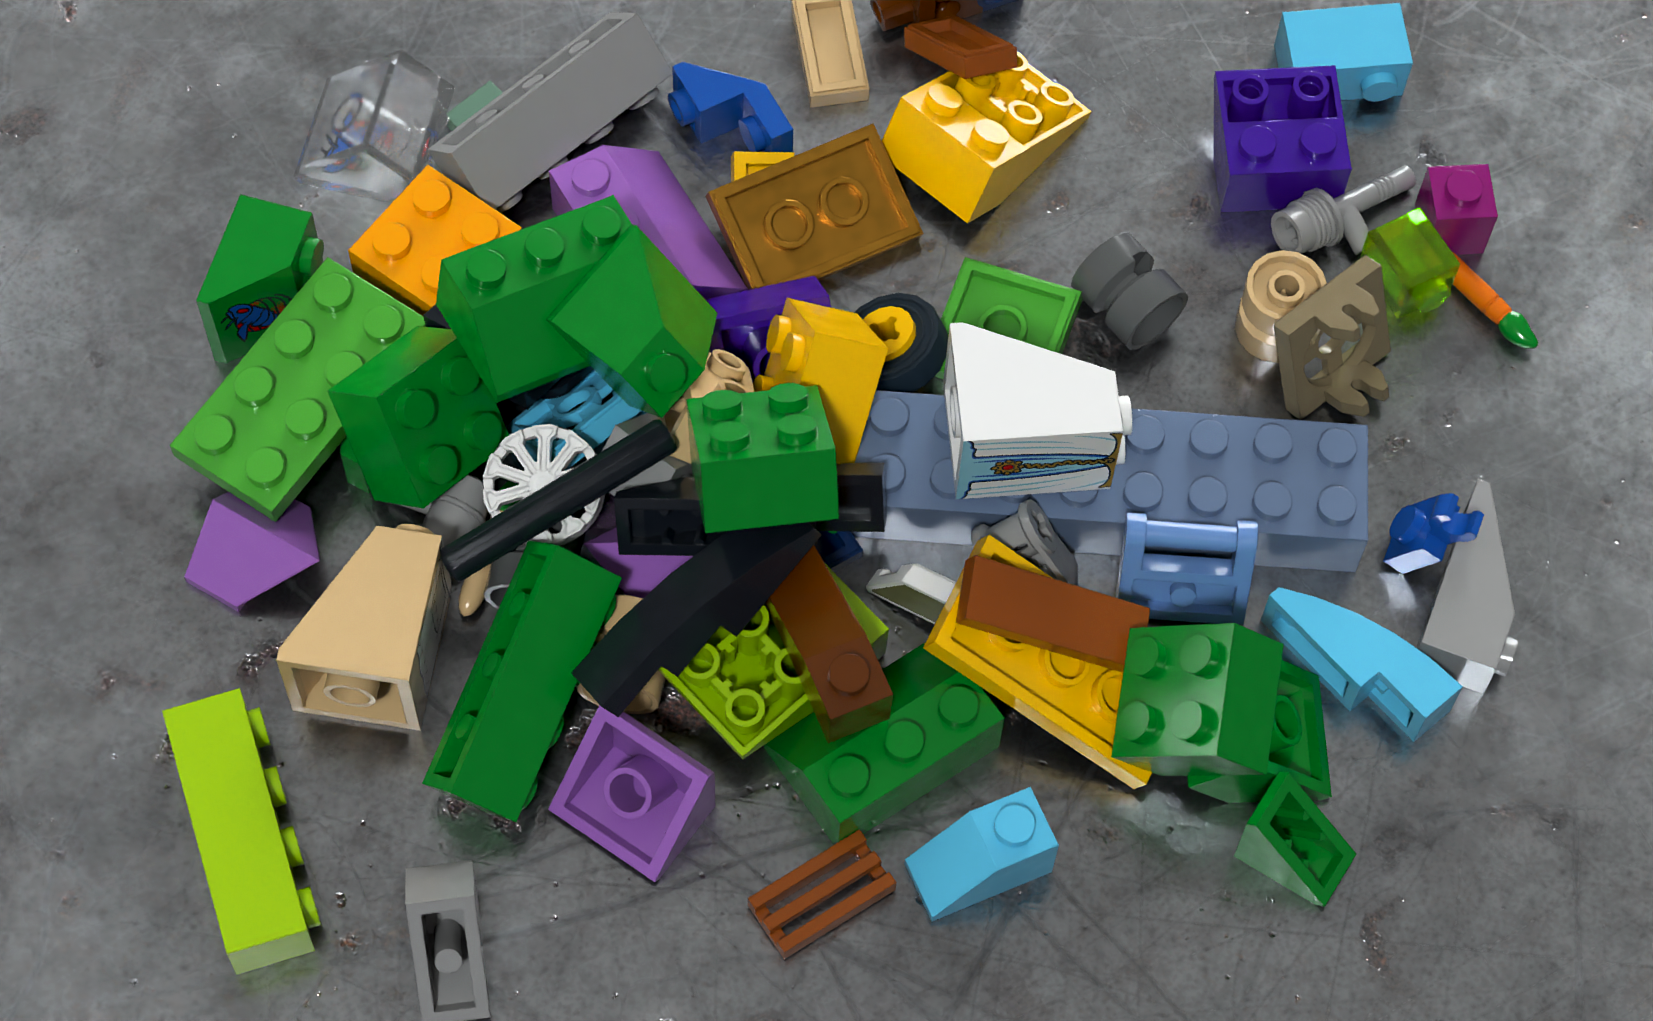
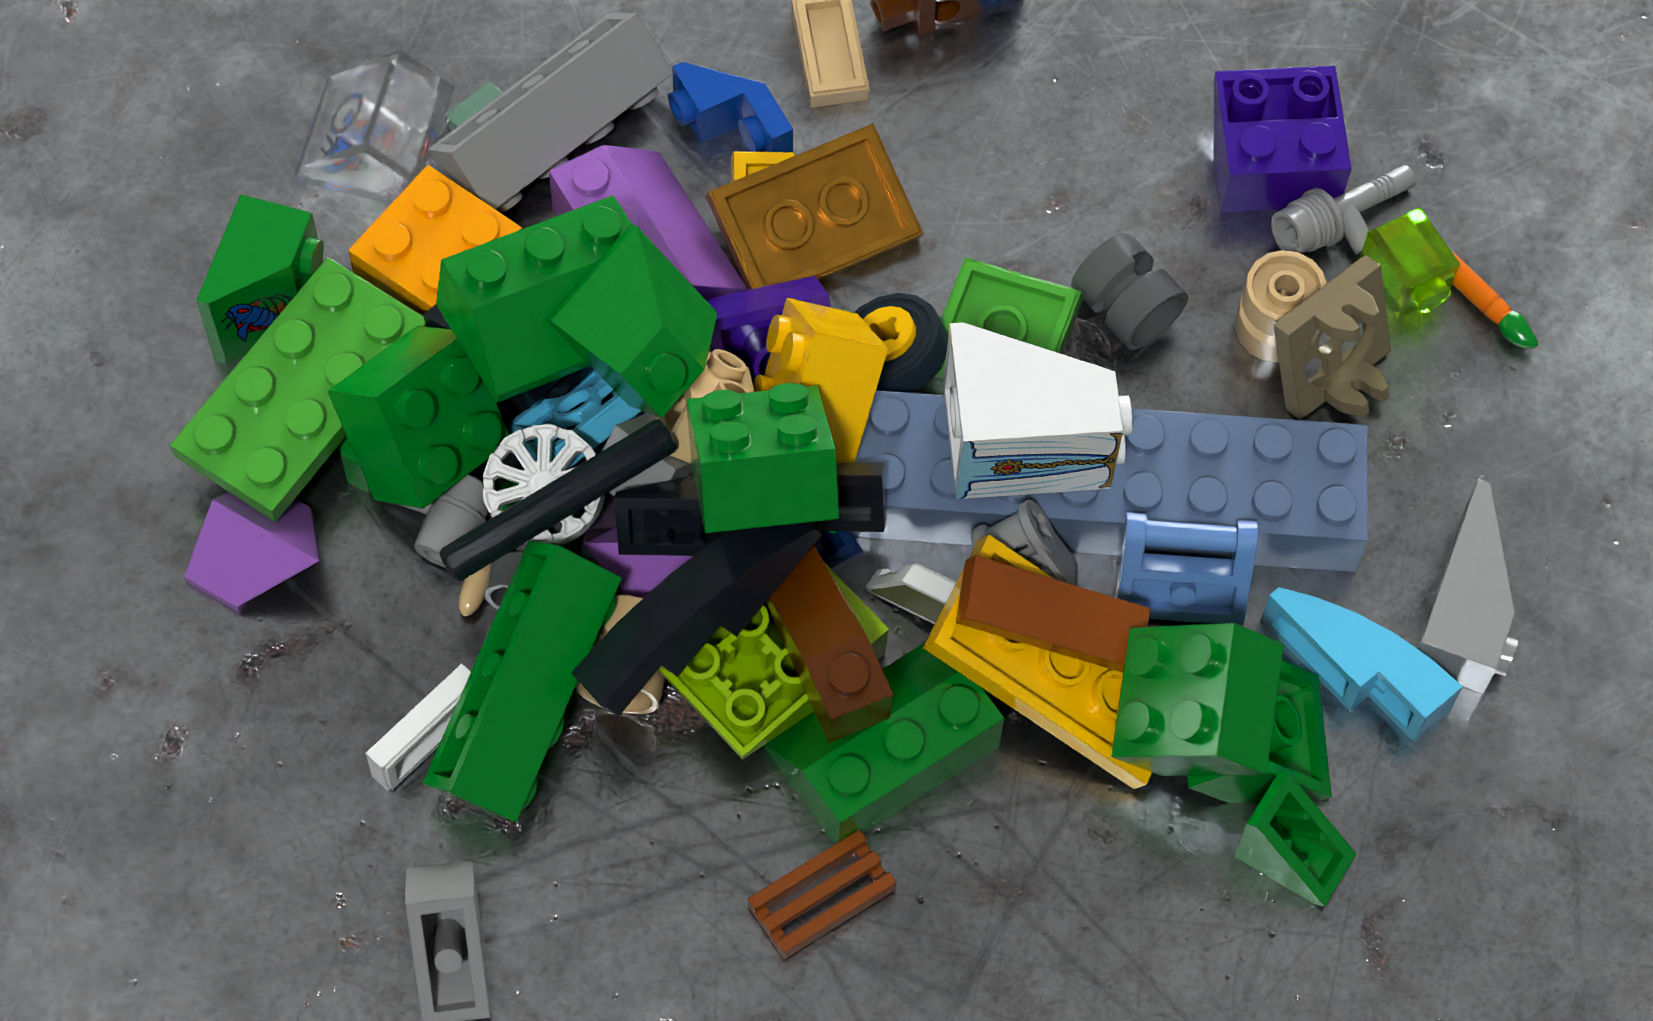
(239, 831): lime brick -> none
(373, 633): tan slope -> none
(417, 733): none -> white tile
(634, 793): medium lavender slope -> none
(960, 46): dark orange tile -> none
(980, 134): yellow slope -> none
(983, 855): medium azure slope -> none
(1361, 41): medium azure brick -> none
(1425, 529): blue plate -> none
(1460, 205): magenta brick -> none

